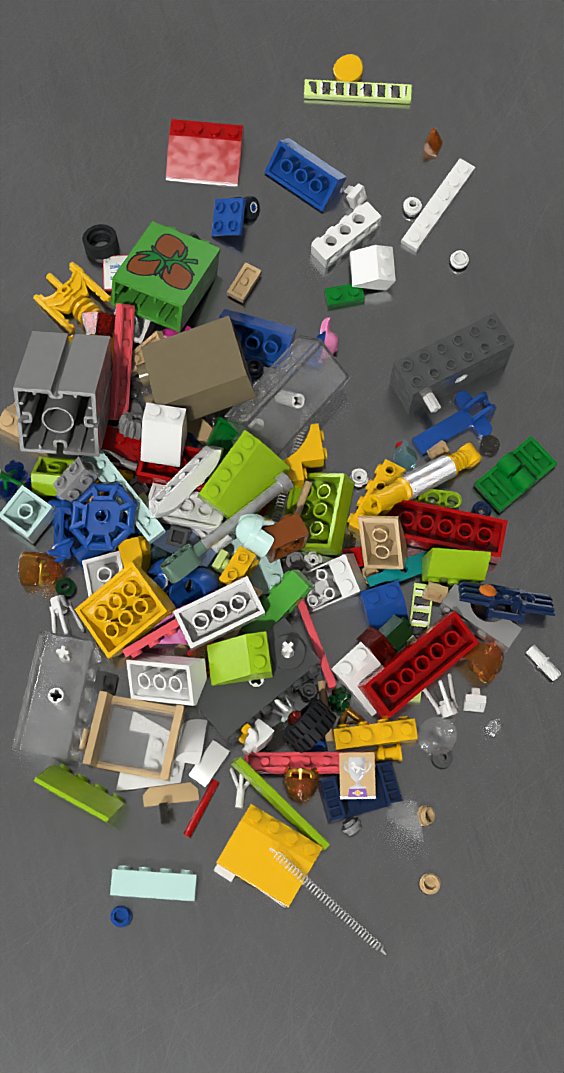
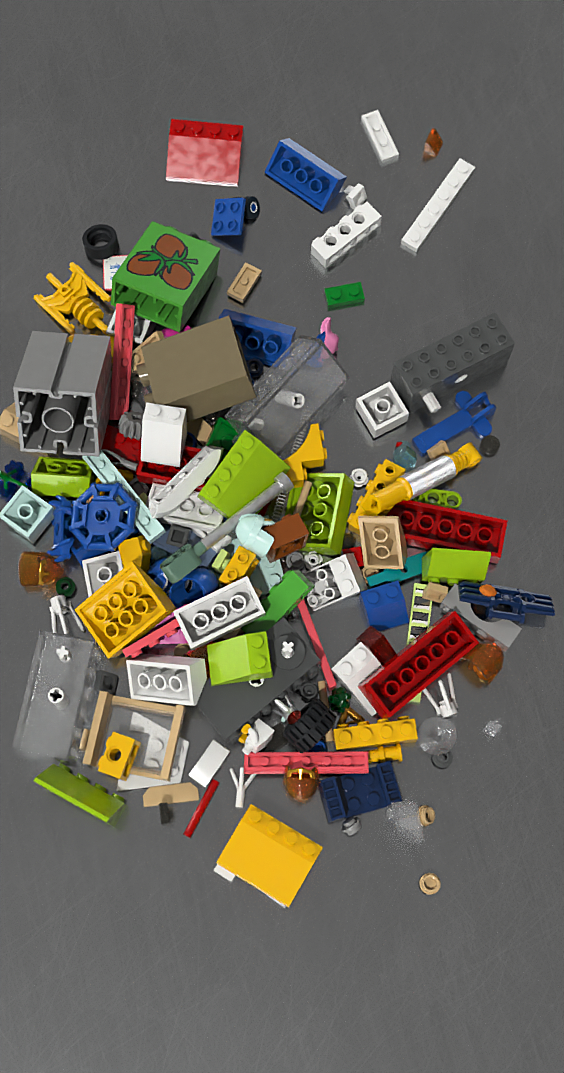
(75, 479): light grey brick -> none
(99, 323): clear red slope -> none
(120, 768): none -> yellow brick
(121, 916): blue plate -> none
(154, 884): light aqua brick -> none
(191, 741): white brick -> none
(279, 802): lime tile -> none
(330, 906): white piece -> none
(348, 68): yellow piece -> none
(357, 91): tile -> none
(357, 775): sticker -> none
(373, 267): white slope -> none
(380, 136): none -> white tile
(381, 410): none -> white brick
(396, 631): dark green brick -> none
(412, 210): white plate -> none
(459, 259): white plate -> none
(474, 701): white tile -> none
(482, 505): dark blue plate -> none
(515, 474): green plate -> none
(543, 663): white axle -> none

